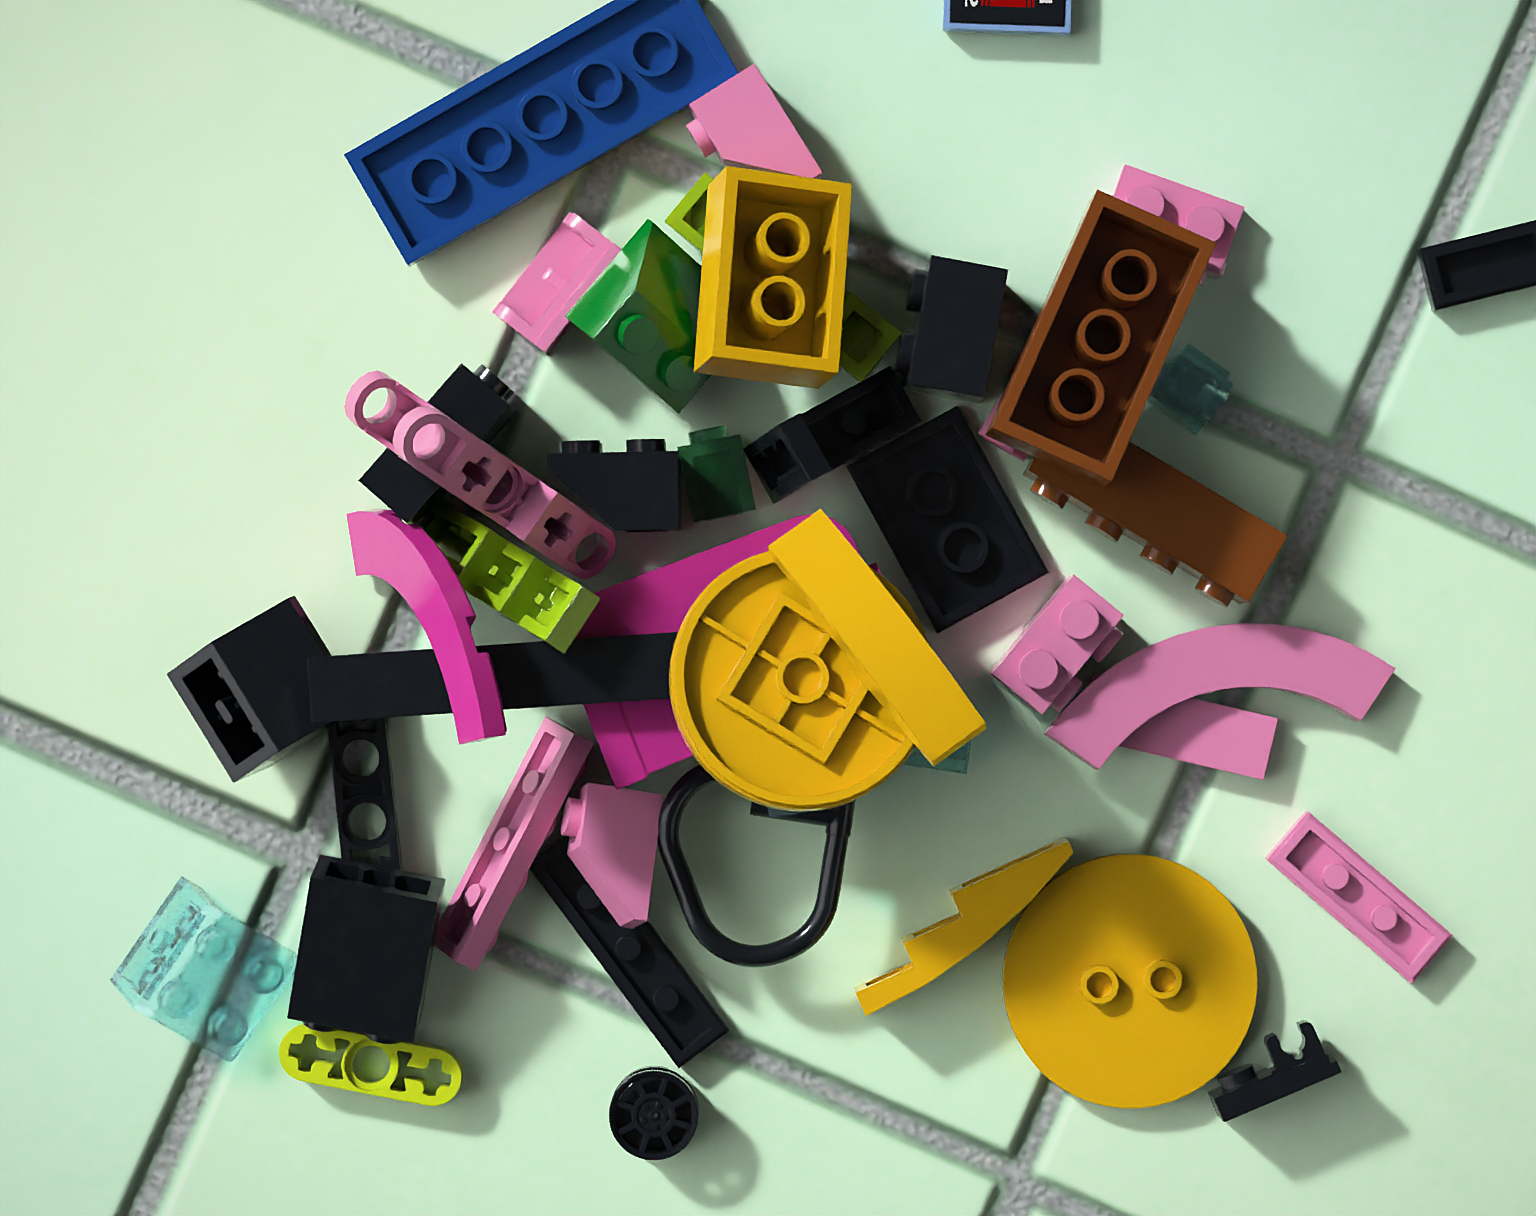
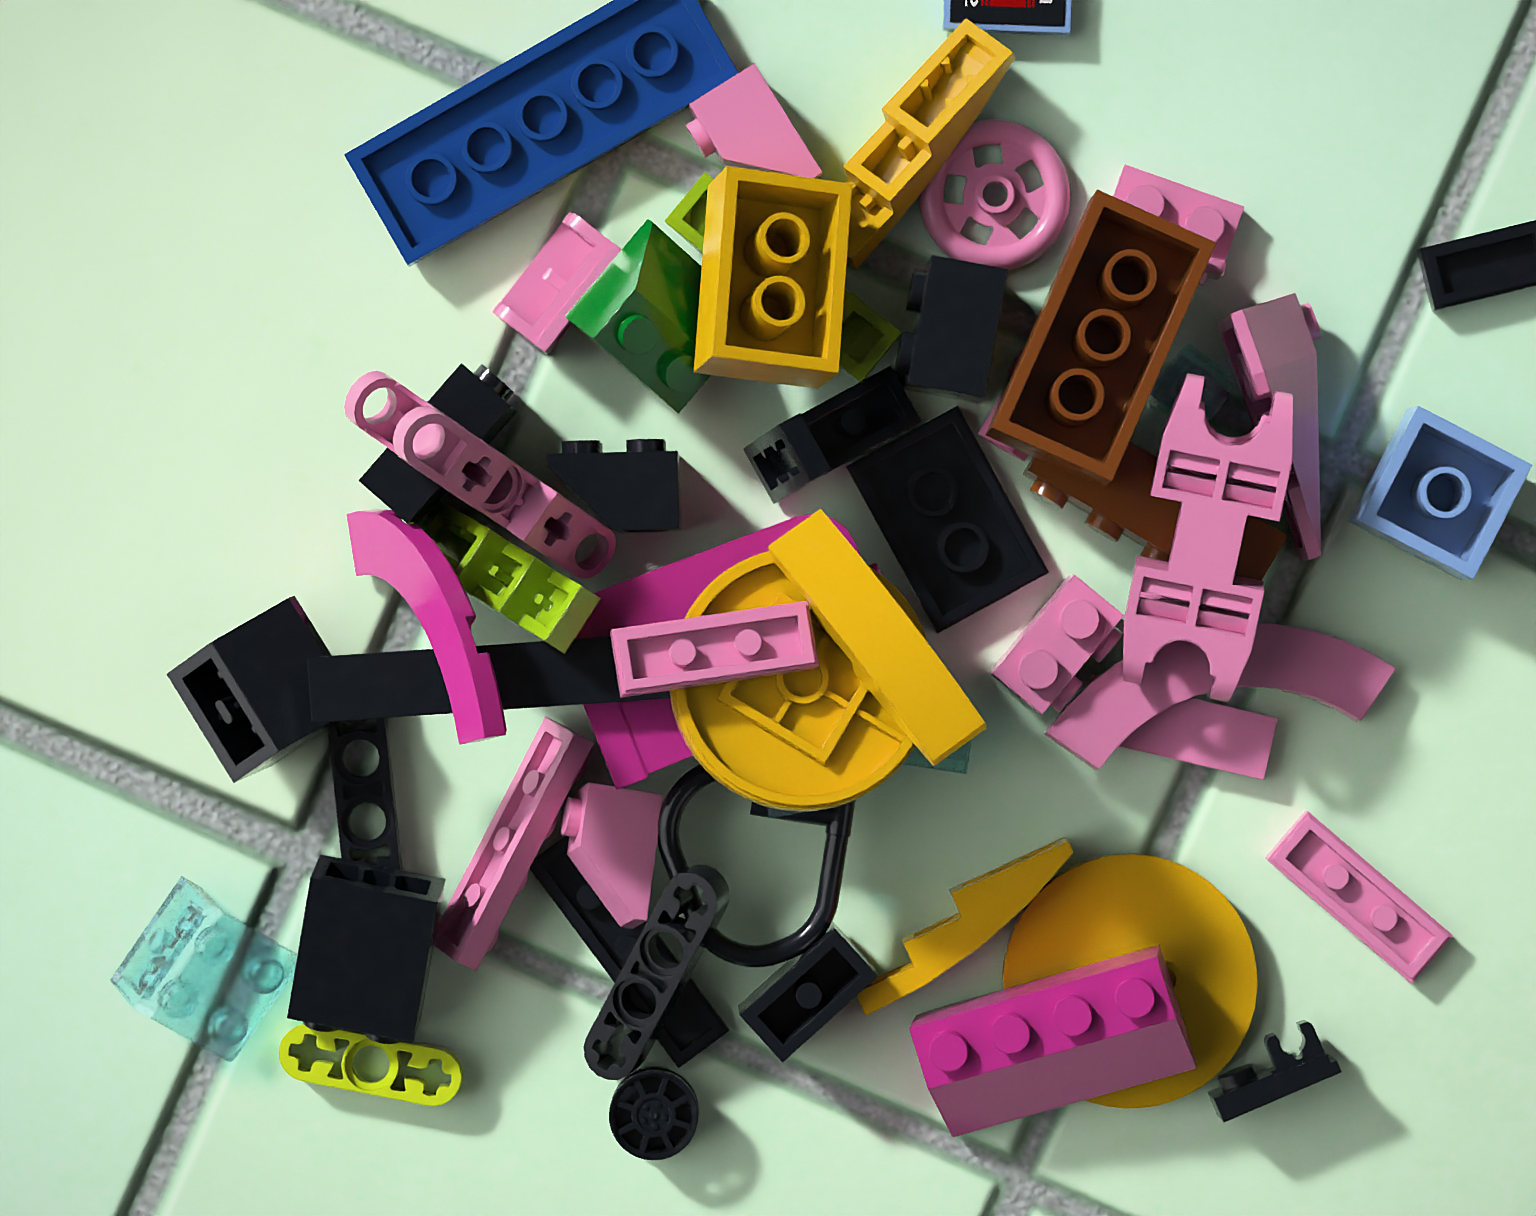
(651, 969): none -> black beam
(714, 649): none -> bright pink tile
(716, 475): clear green brick -> none
(807, 992): none -> black brick
(920, 133): none -> yellow slope
(1047, 203): none -> bright pink plate
(1053, 1041): none -> dark pink slope
(1197, 590): none -> bright pink piece
(1276, 352): none -> bright pink wedge
(1440, 493): none -> light blue brick

